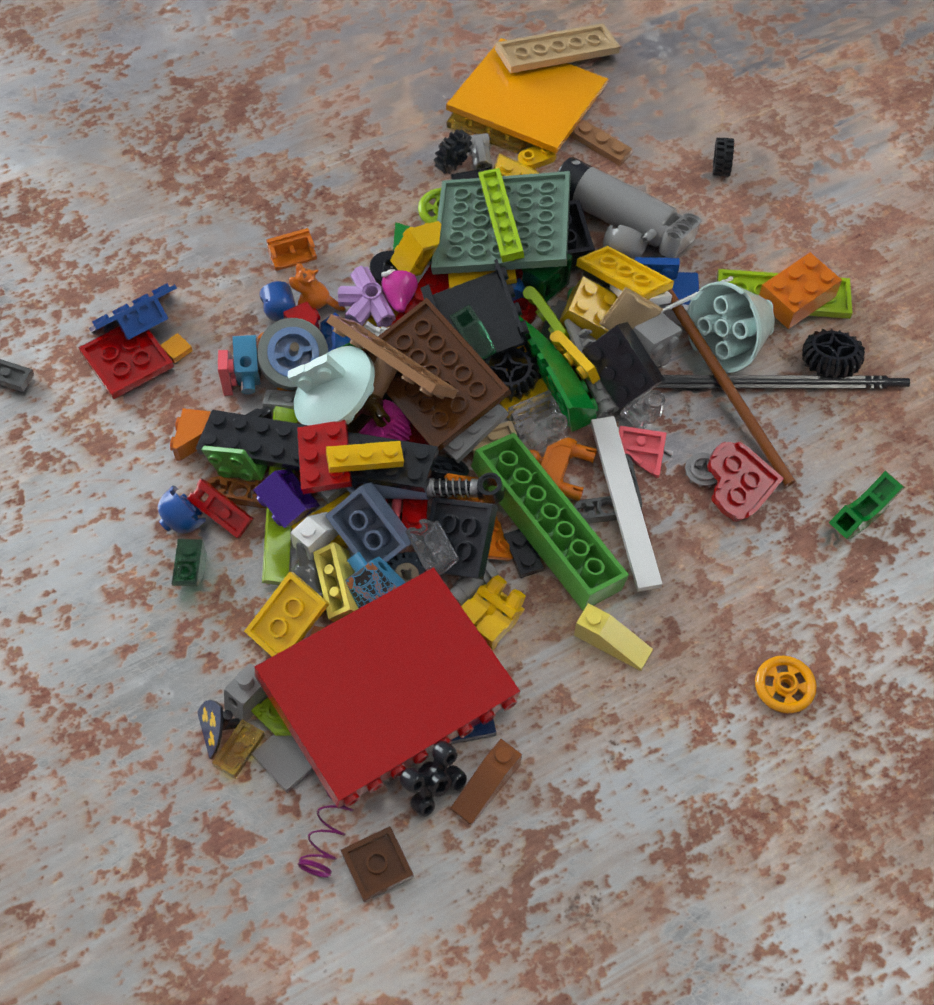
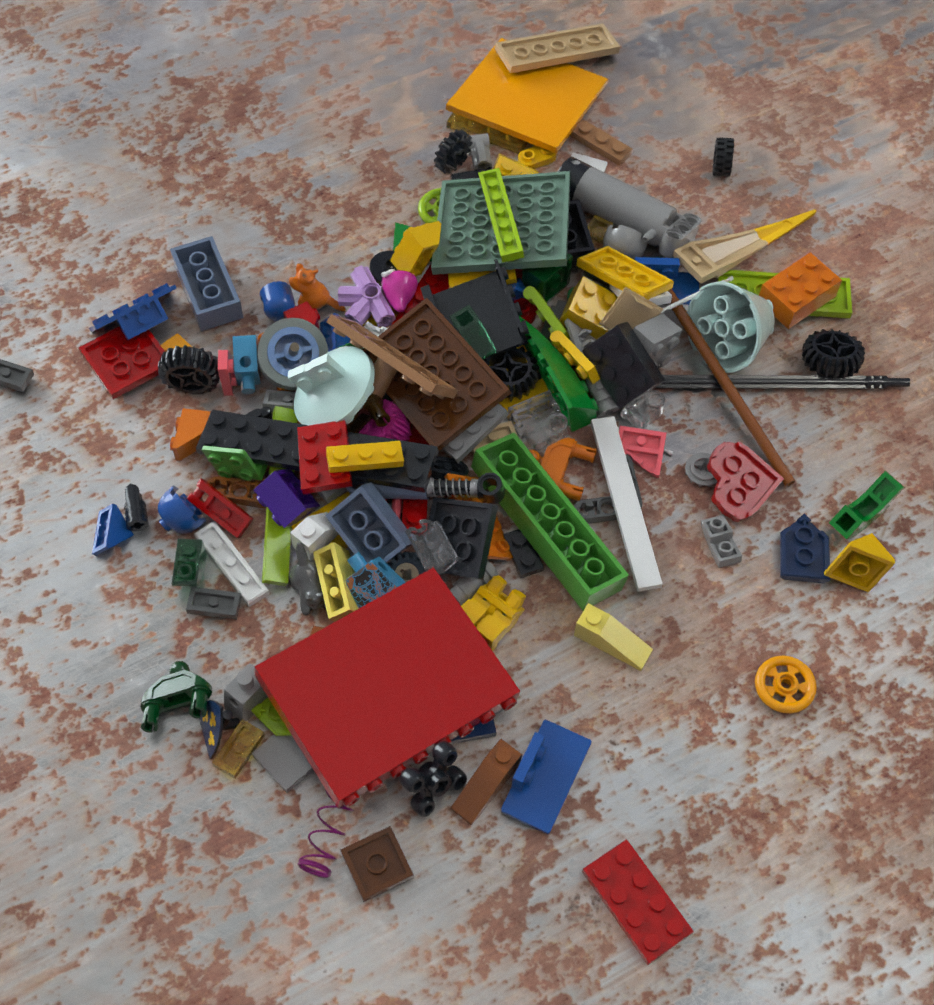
(110, 529): none -> blue slope
(135, 509): none -> black hinge
(174, 691): none -> dark green connector
(189, 369): none -> black gear
(206, 283): none -> sand blue brick
(213, 603): none -> dark grey plate
(232, 564): none -> white tile
(286, 615): yellow plate -> none
(291, 249): orange hinge -> none
(545, 776): none -> blue bracket
(596, 163): none -> white sticker
(598, 227): none -> clear yellow plate
(637, 902): none -> red plate
(720, 254): none -> tan plate
(720, 541): none -> light grey slope
(804, 552): none -> dark blue tile
(861, 563): none -> yellow slope

